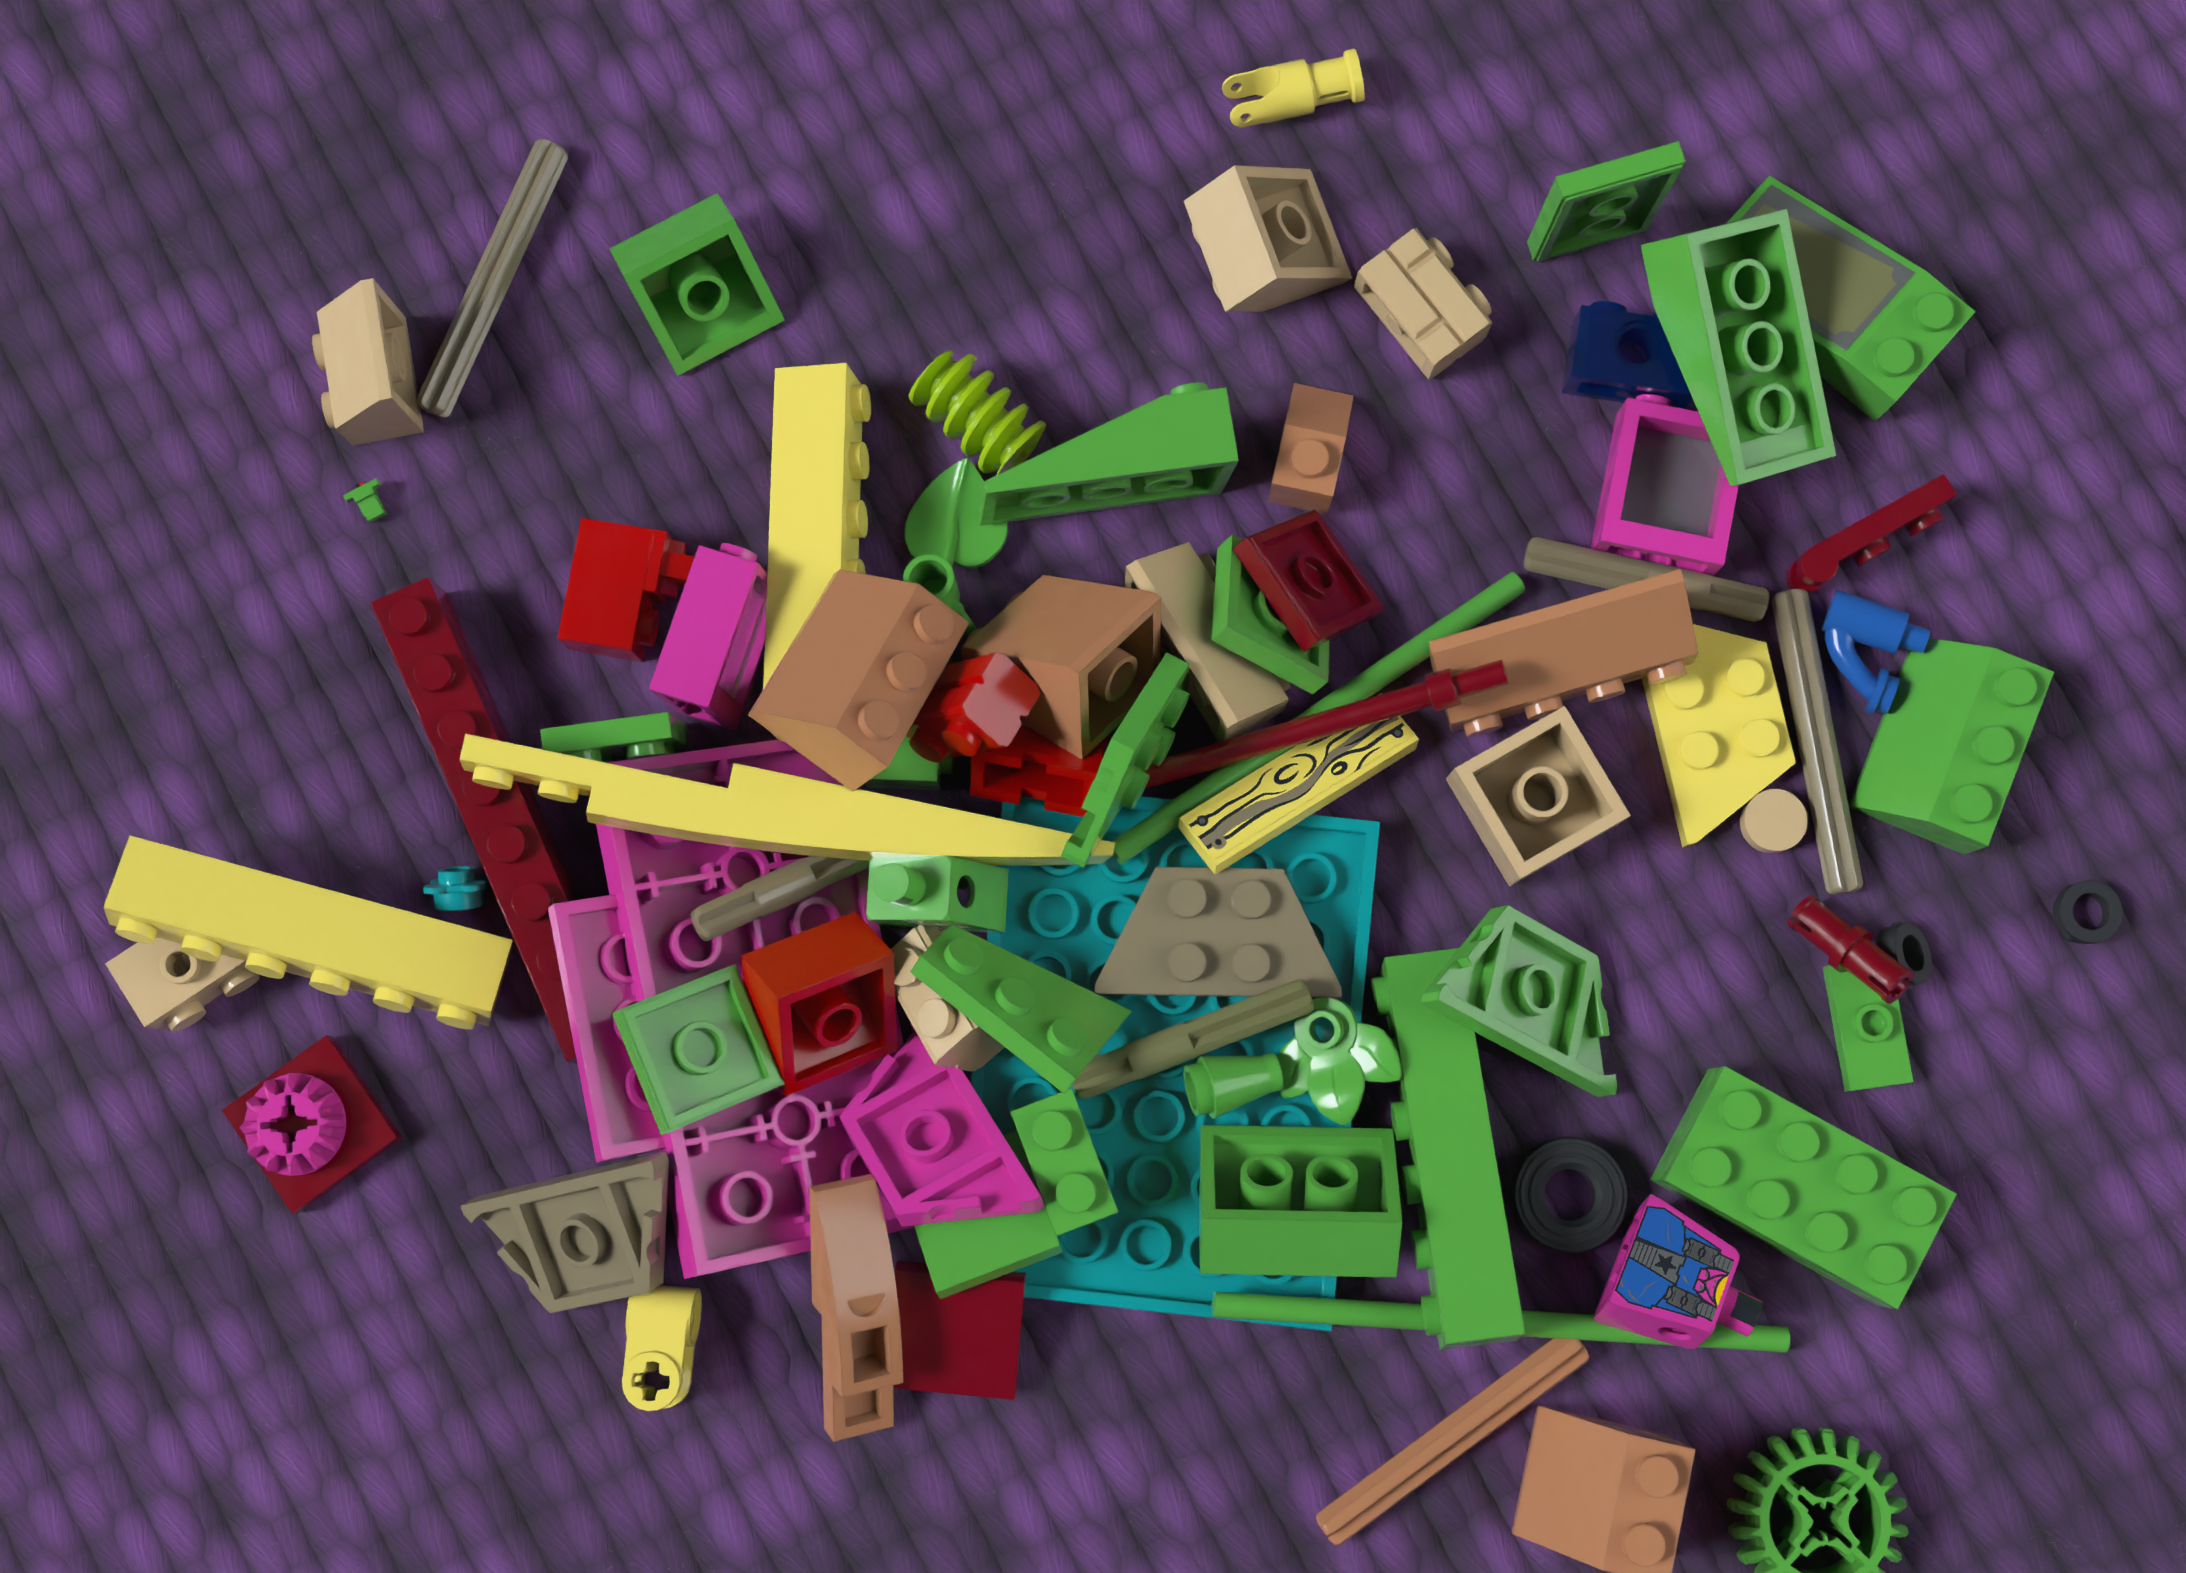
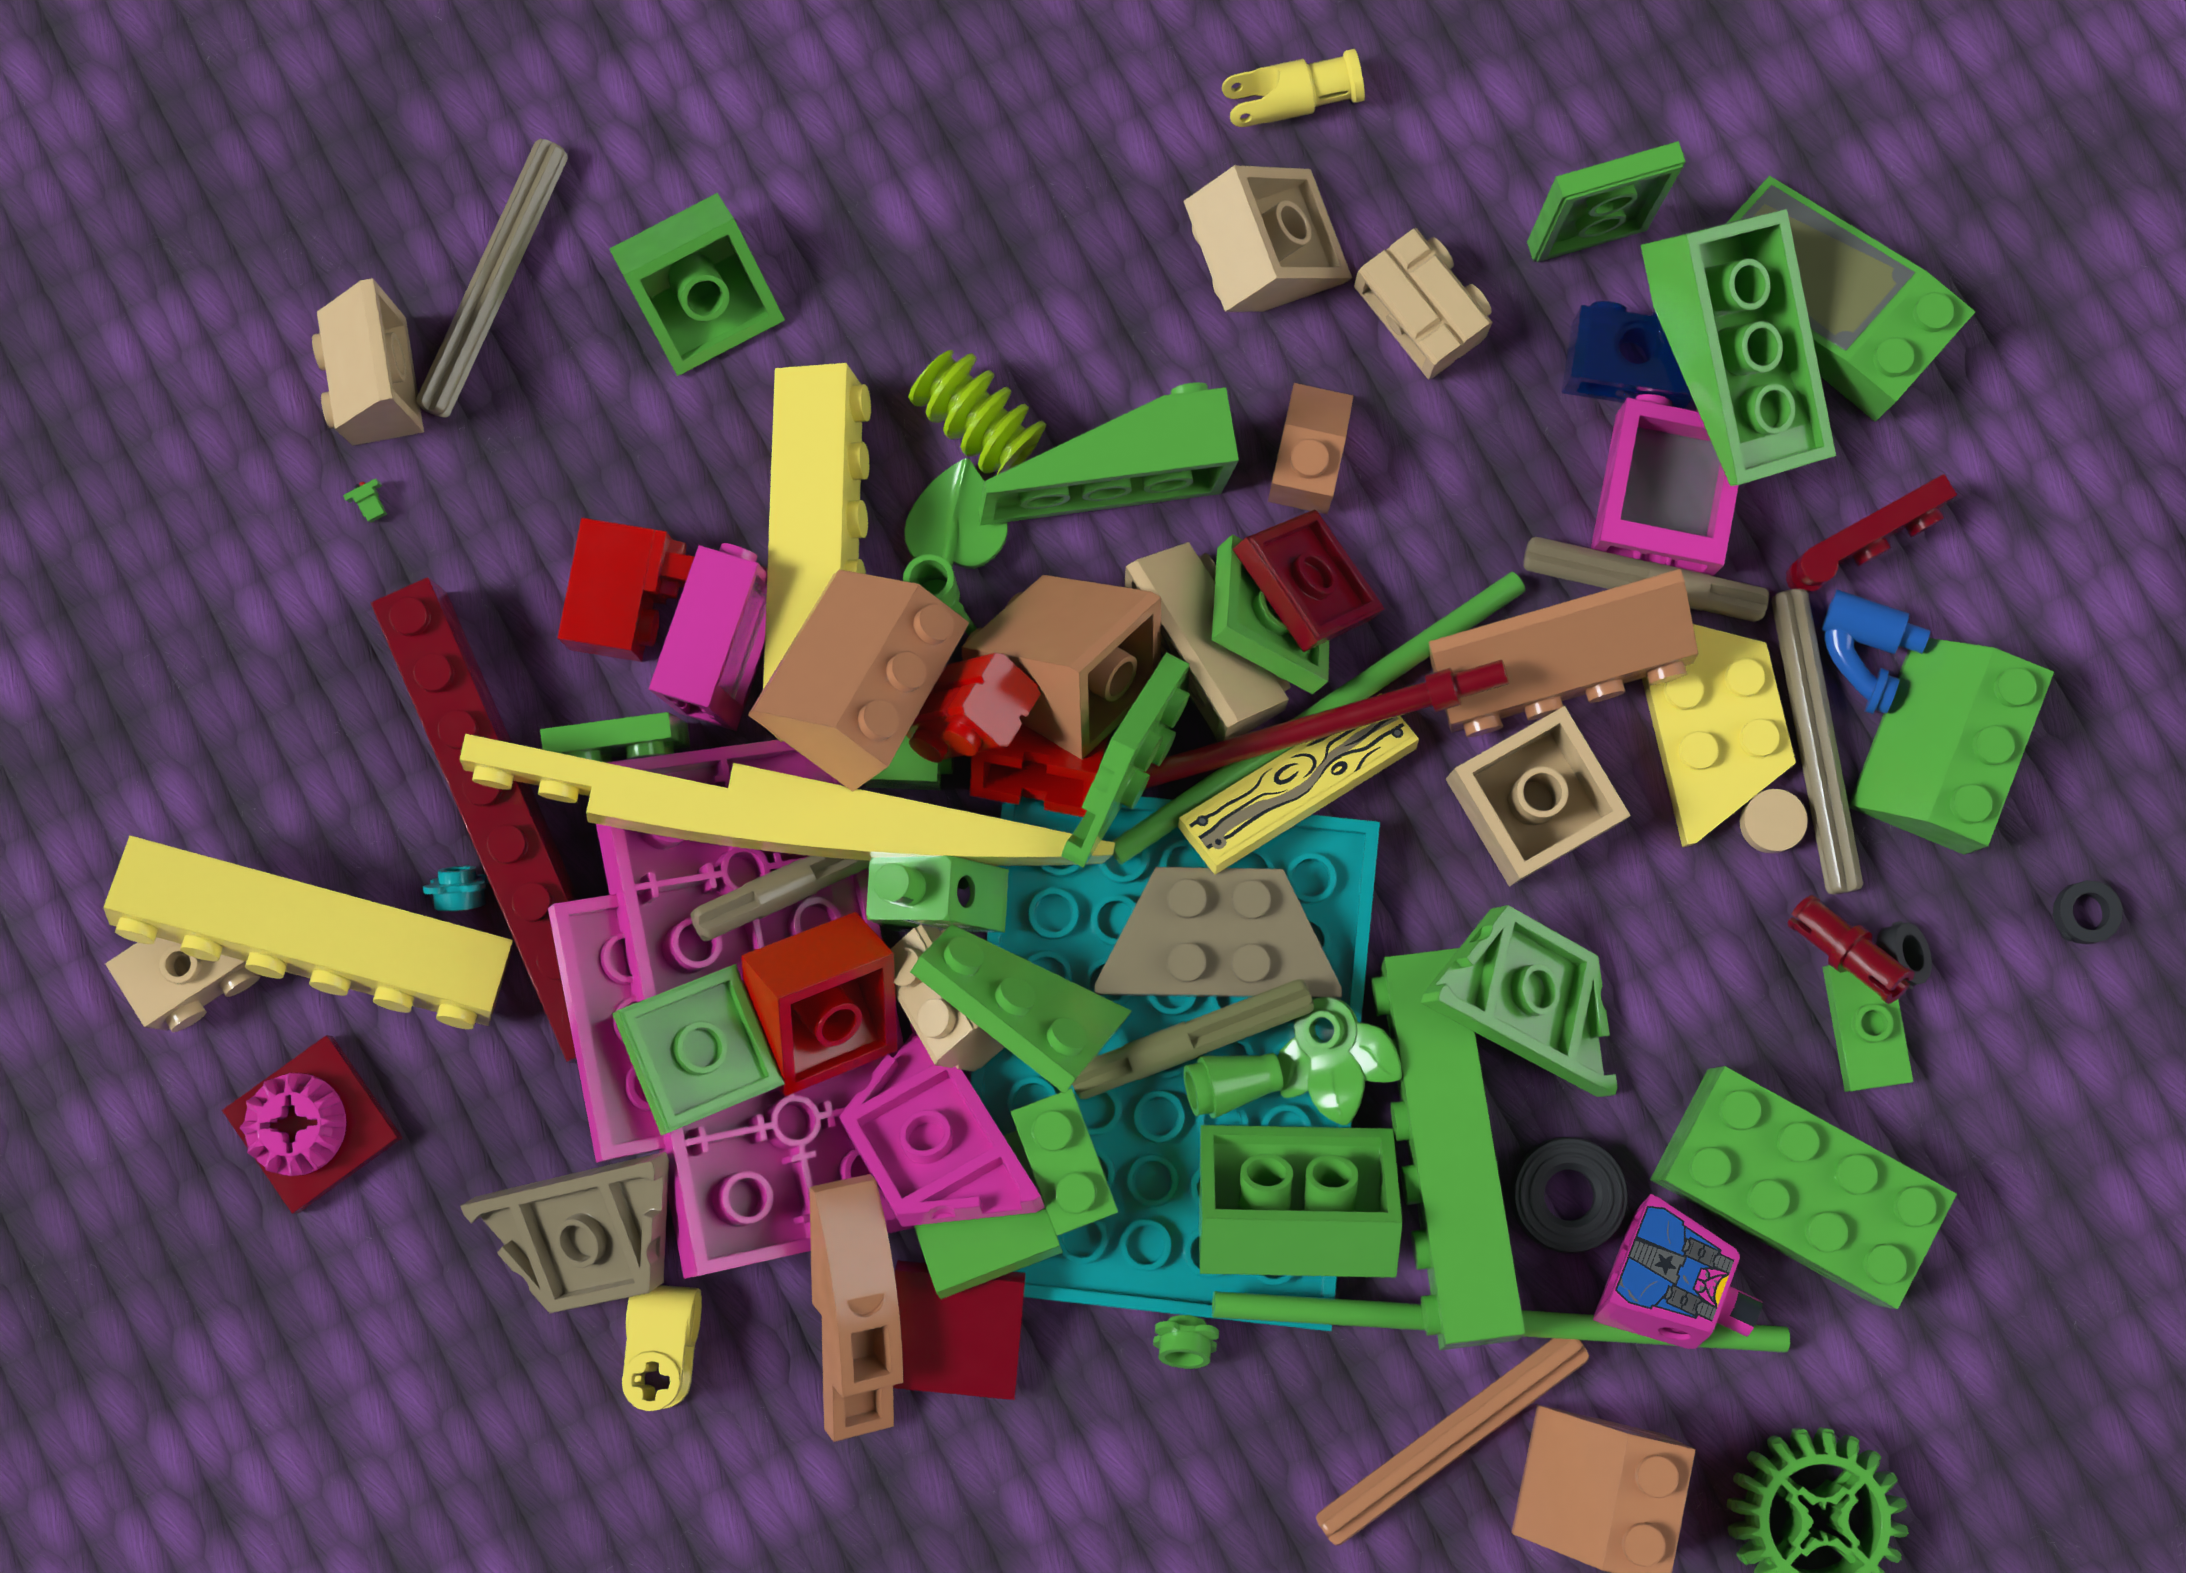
(1185, 1341): none -> bright green plate

